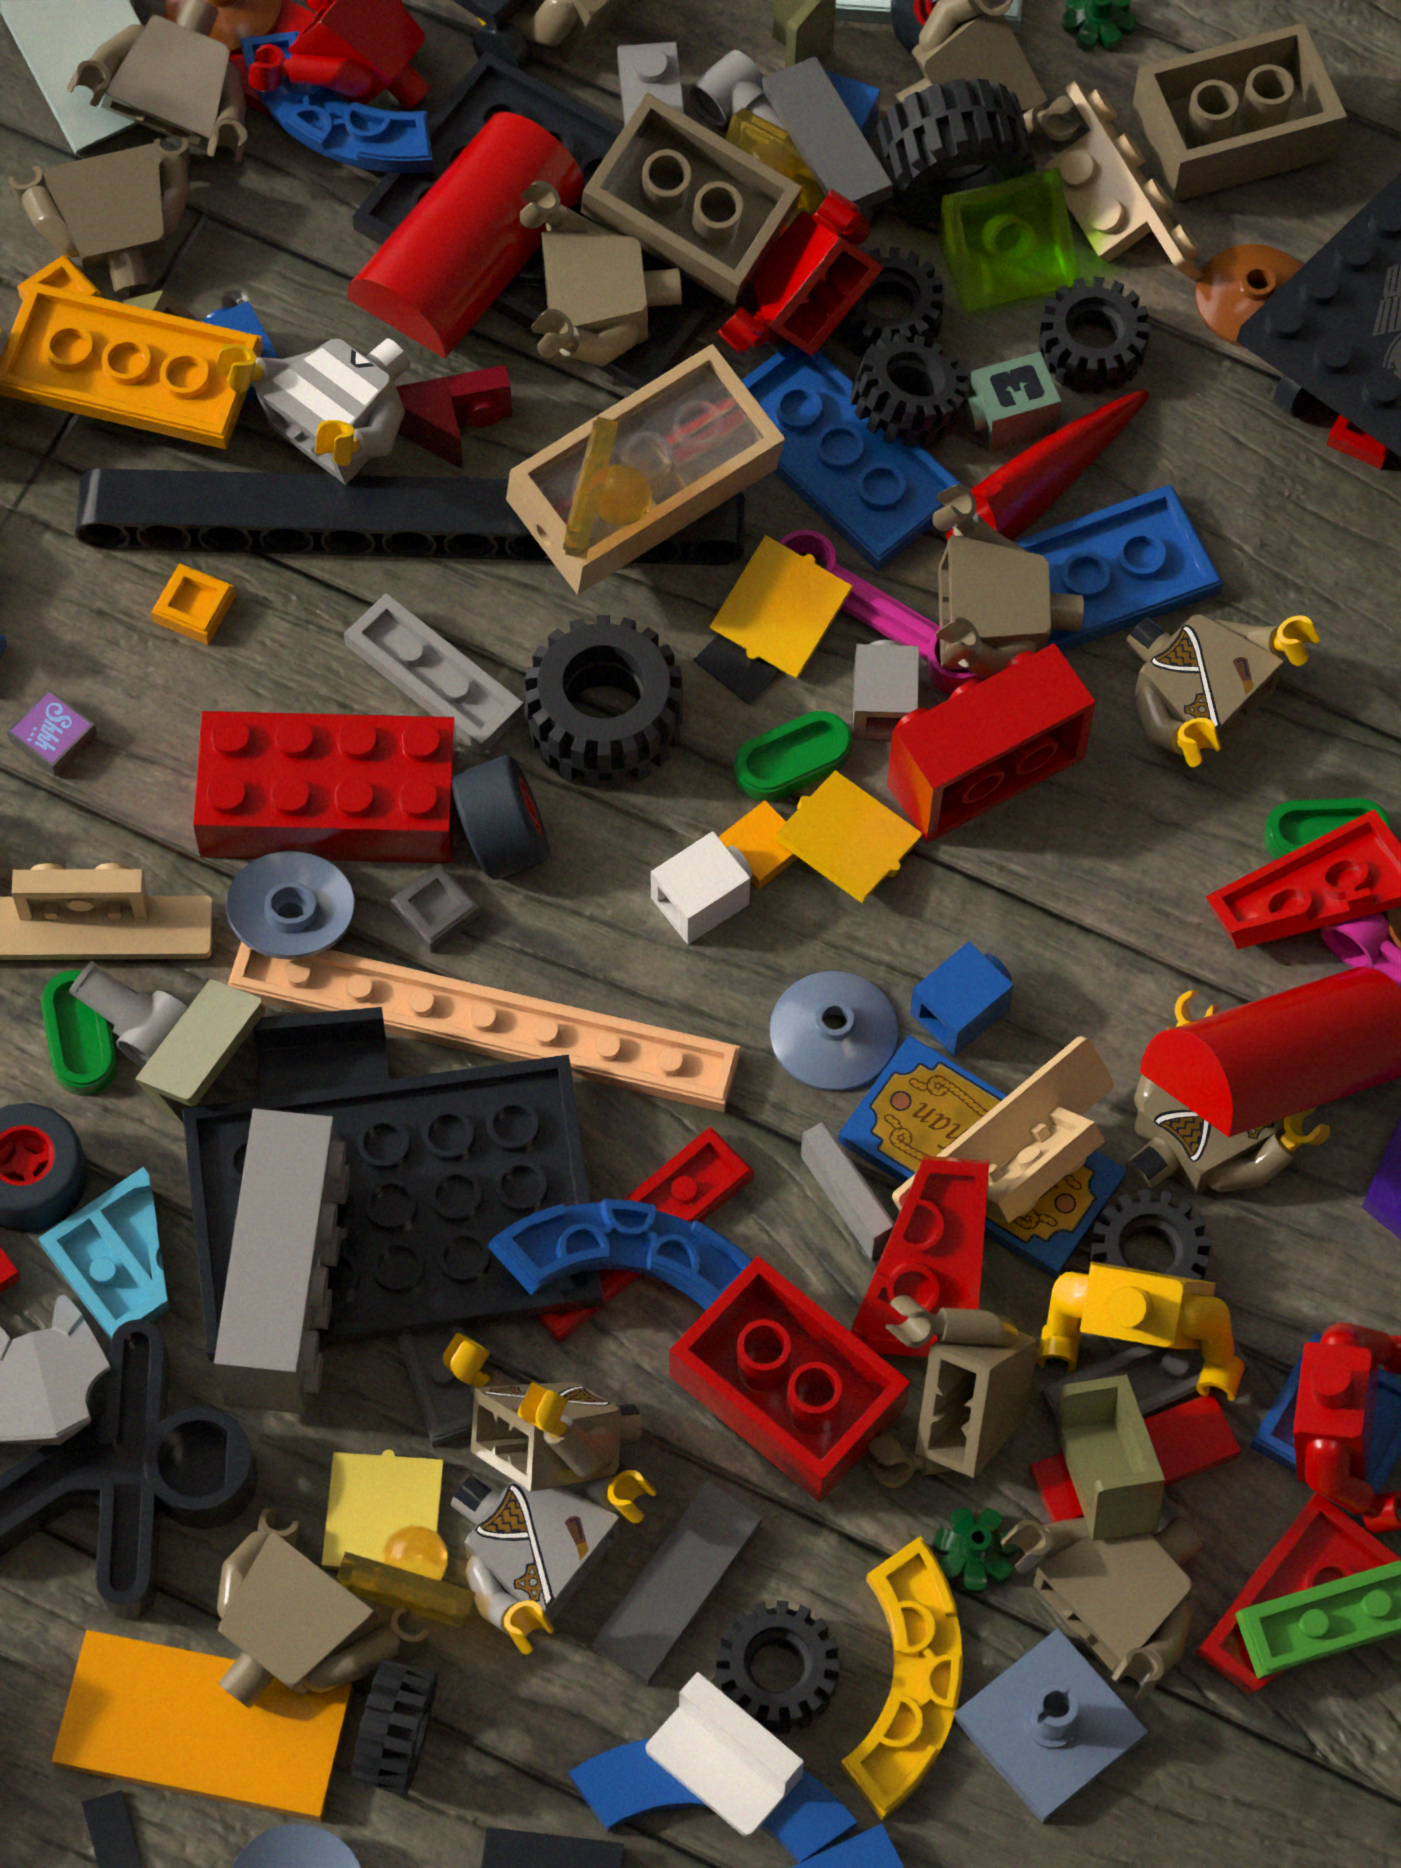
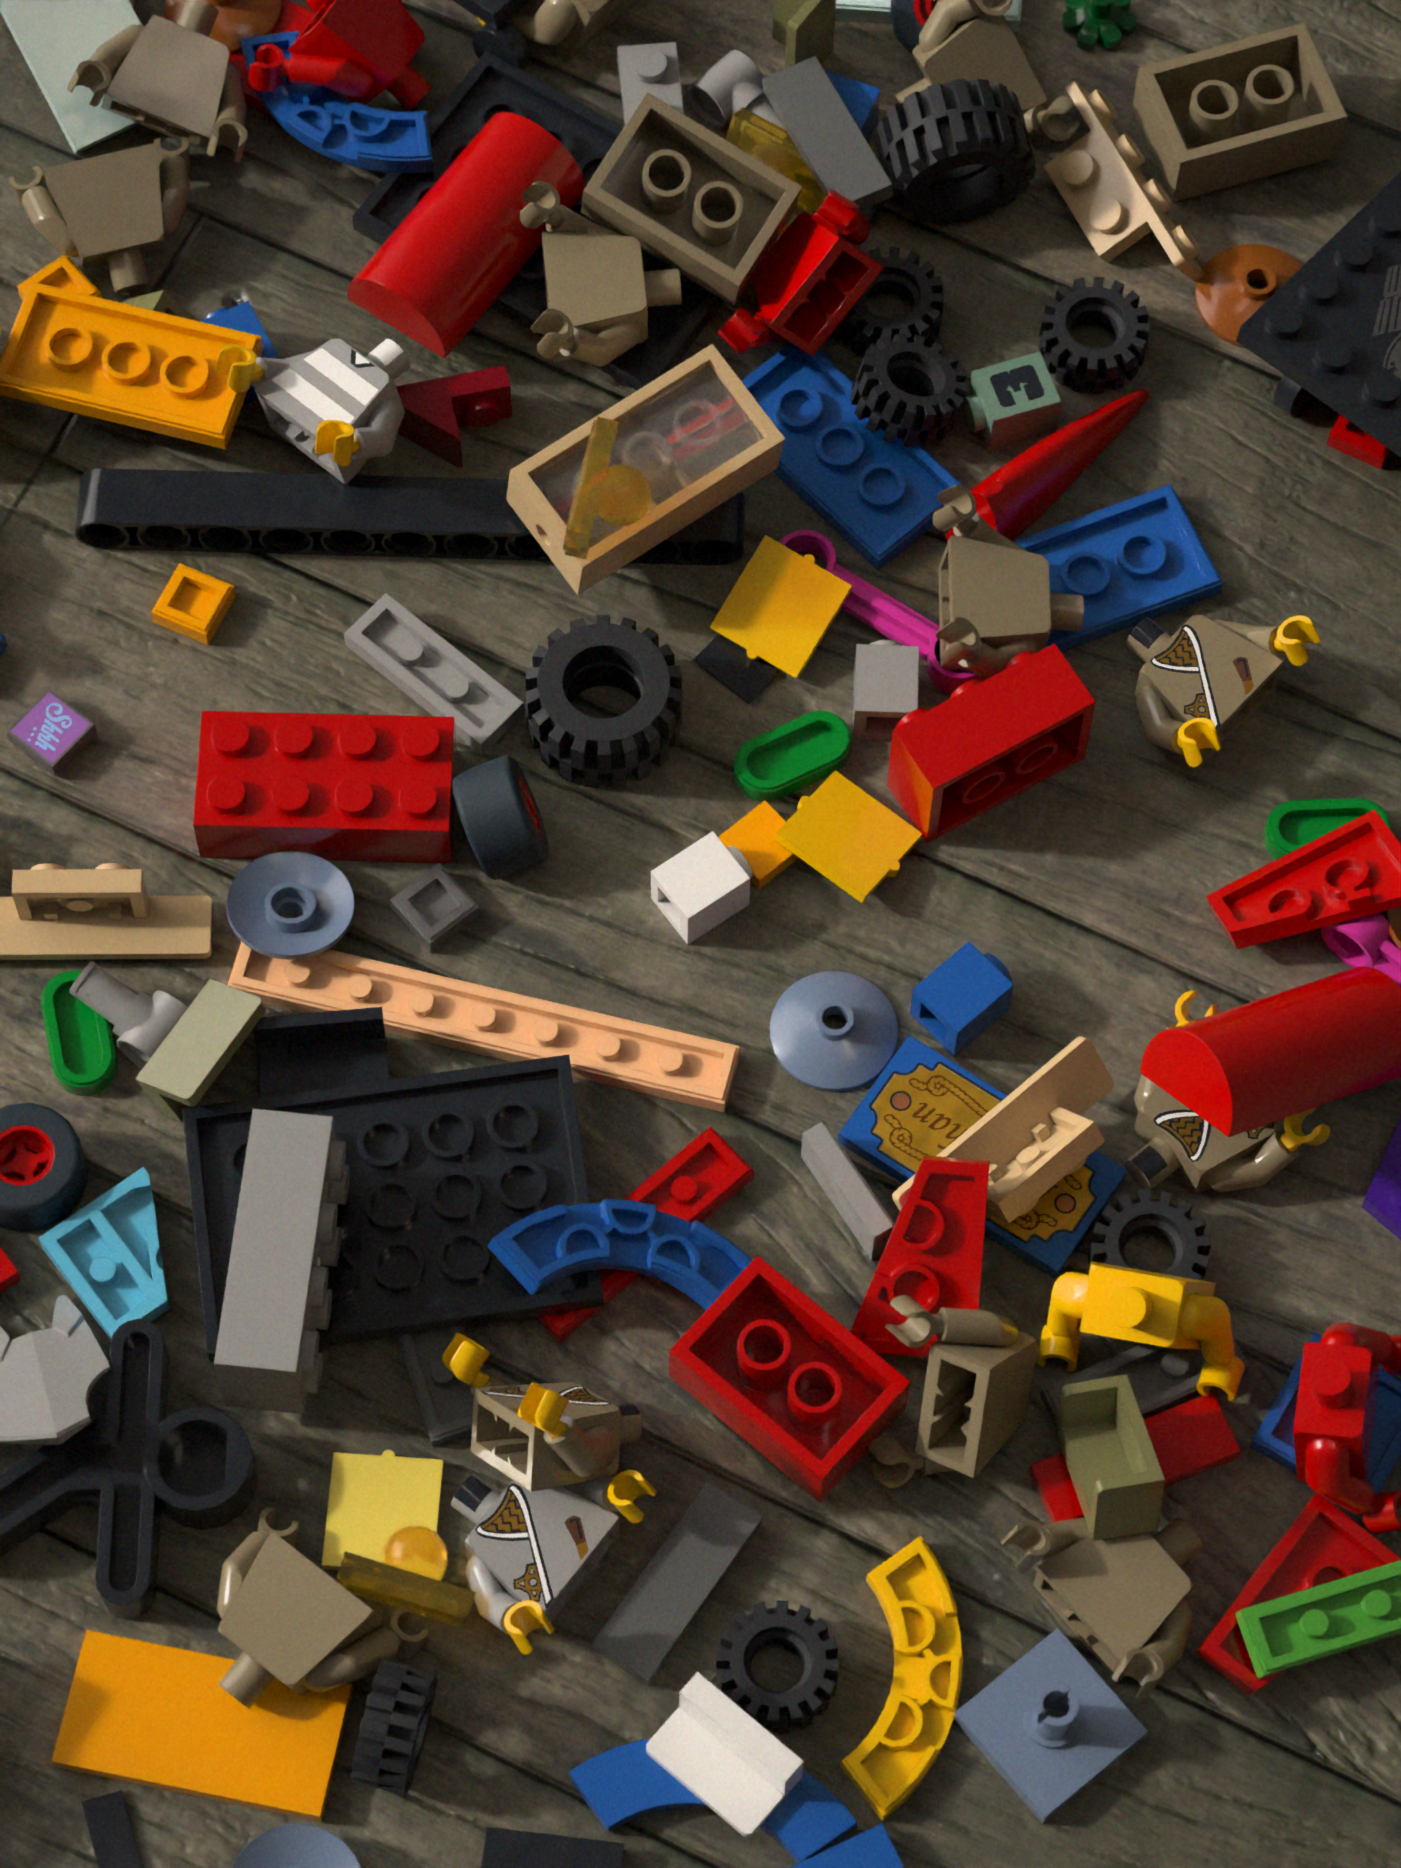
(974, 1549): dark green plant -> none
(1008, 240): clear neon green slope -> none

